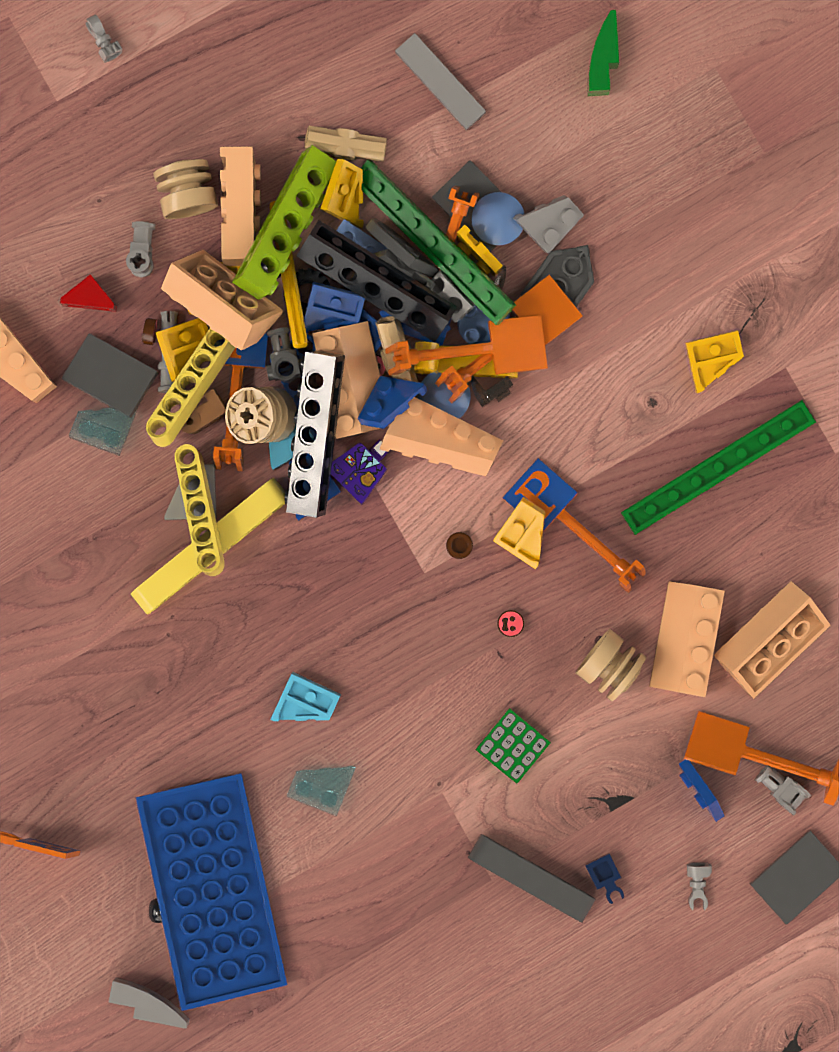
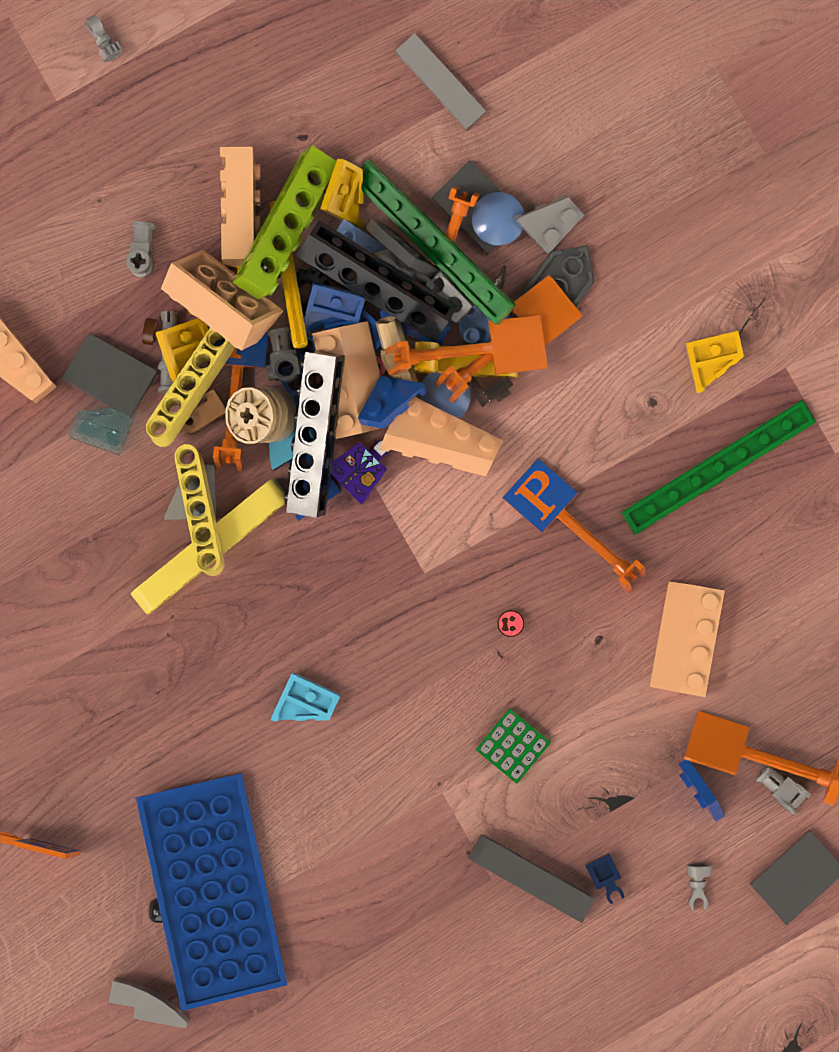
(88, 295): red slope -> none
(186, 194): tan wheel -> none
(321, 788): clear light blue wing -> none
(346, 143): tan piece -> none
(459, 545): reddish brown tile -> none
(470, 245): yellow wing -> none
(523, 532): yellow wing -> none
(604, 57): green slope -> none
(611, 665): tan wheel -> none
(772, 639): light nougat slope -> none

